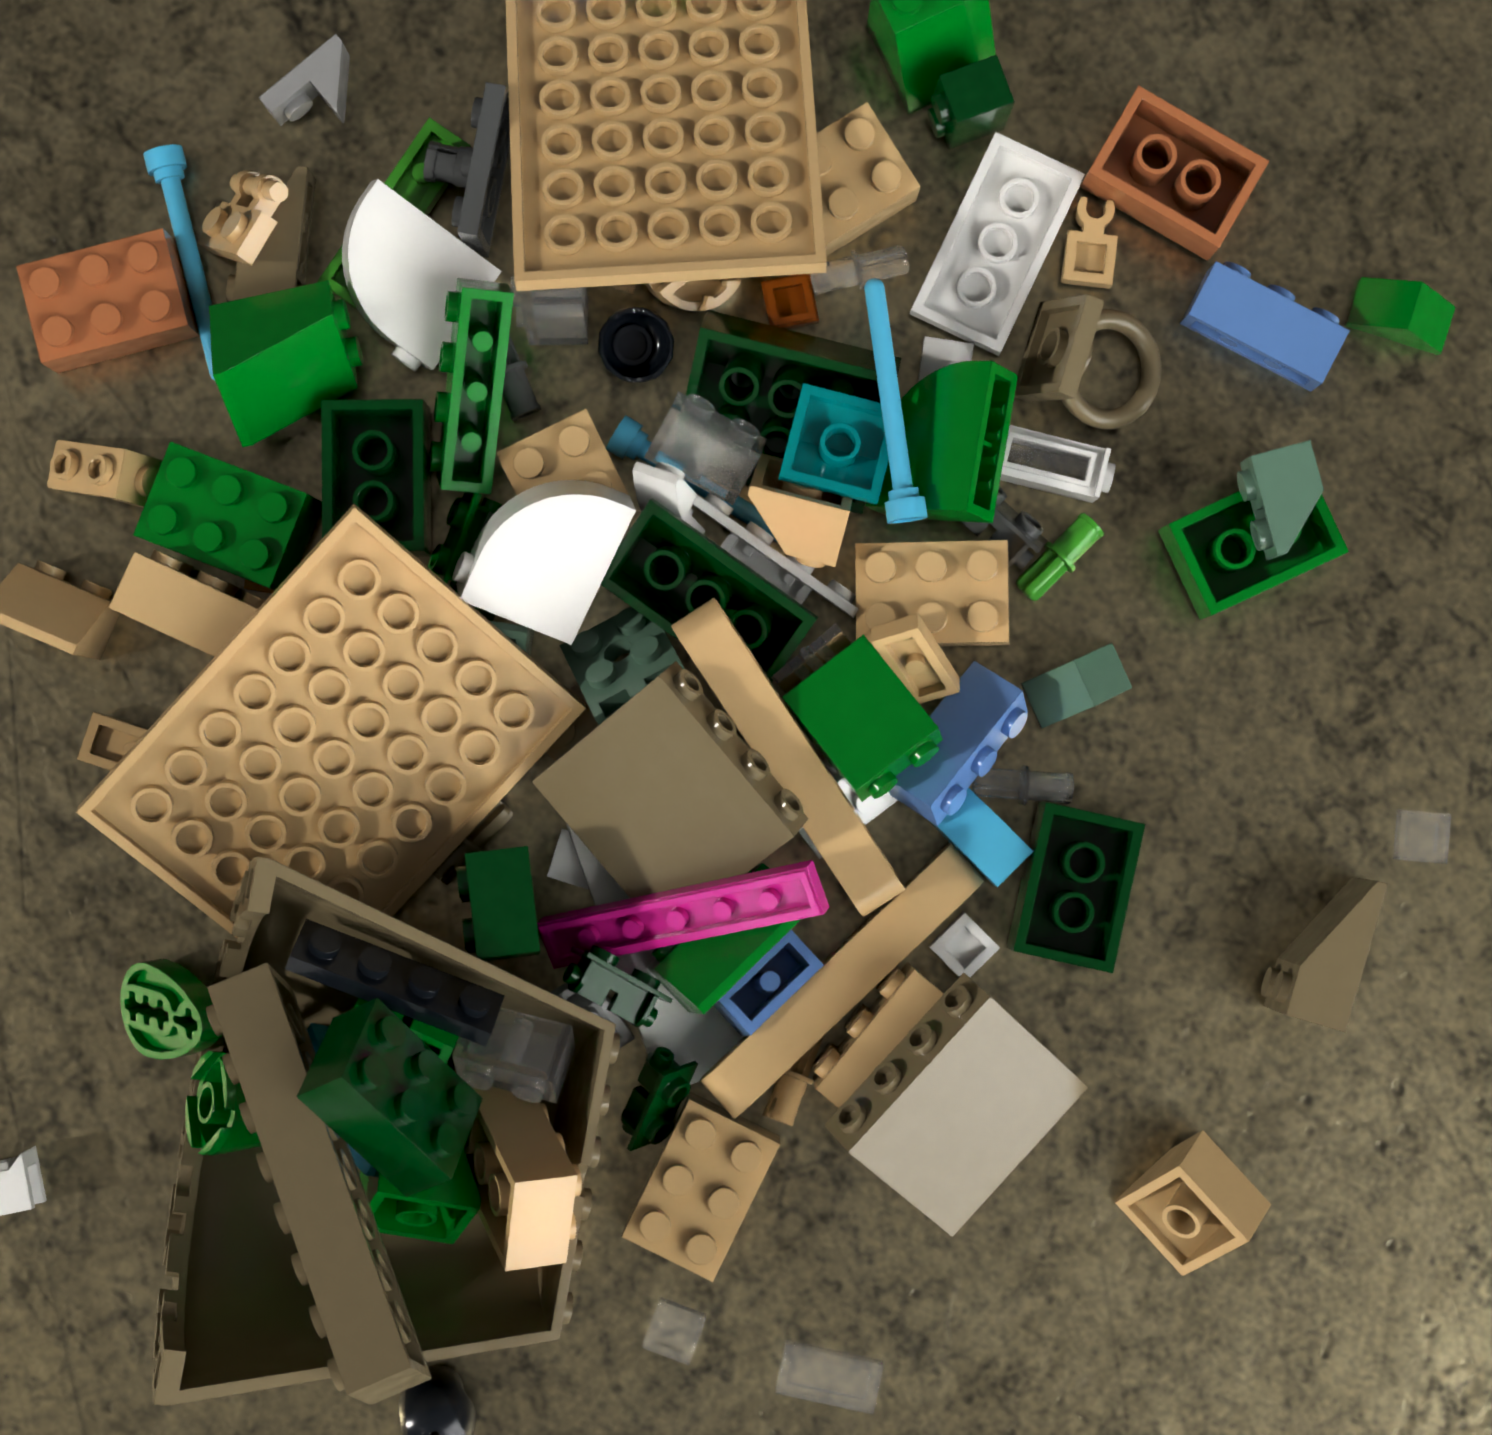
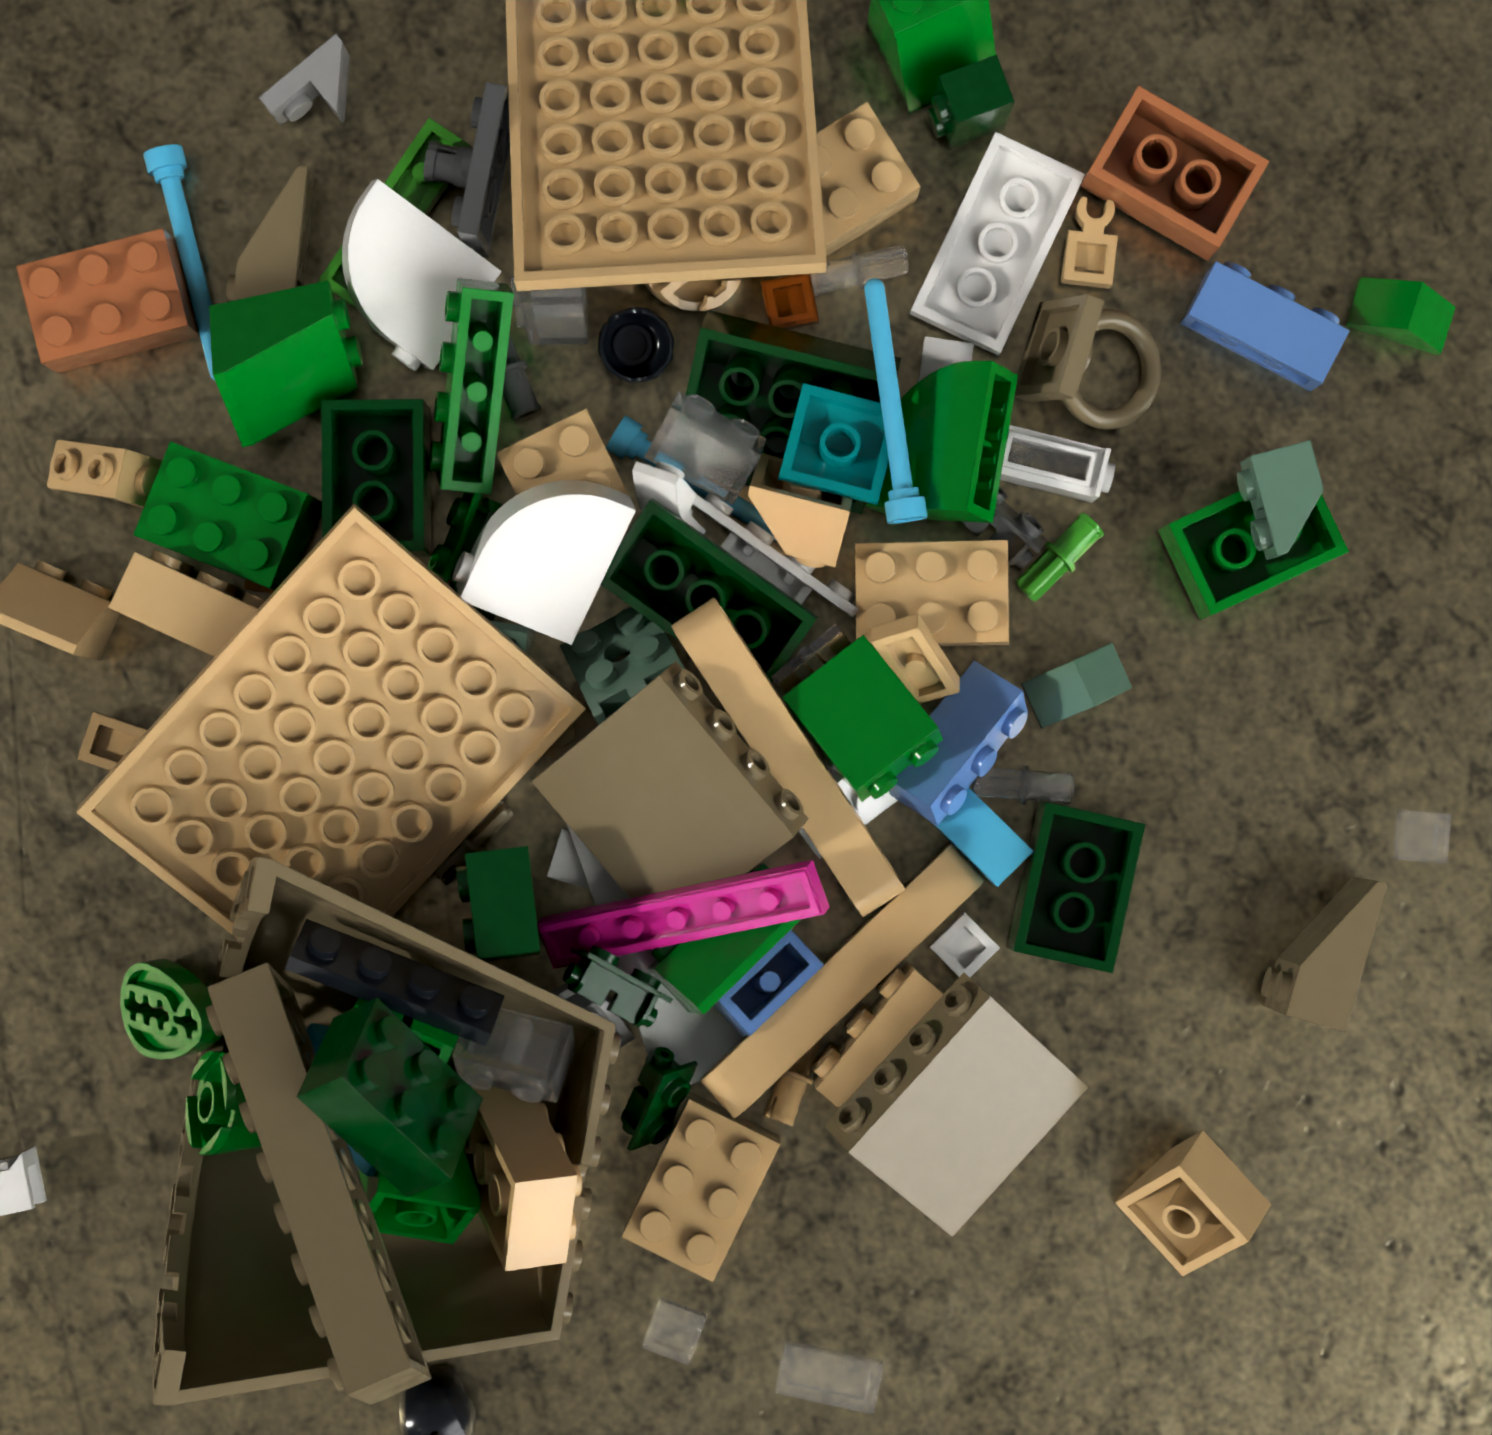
(244, 225): tan plate -> none

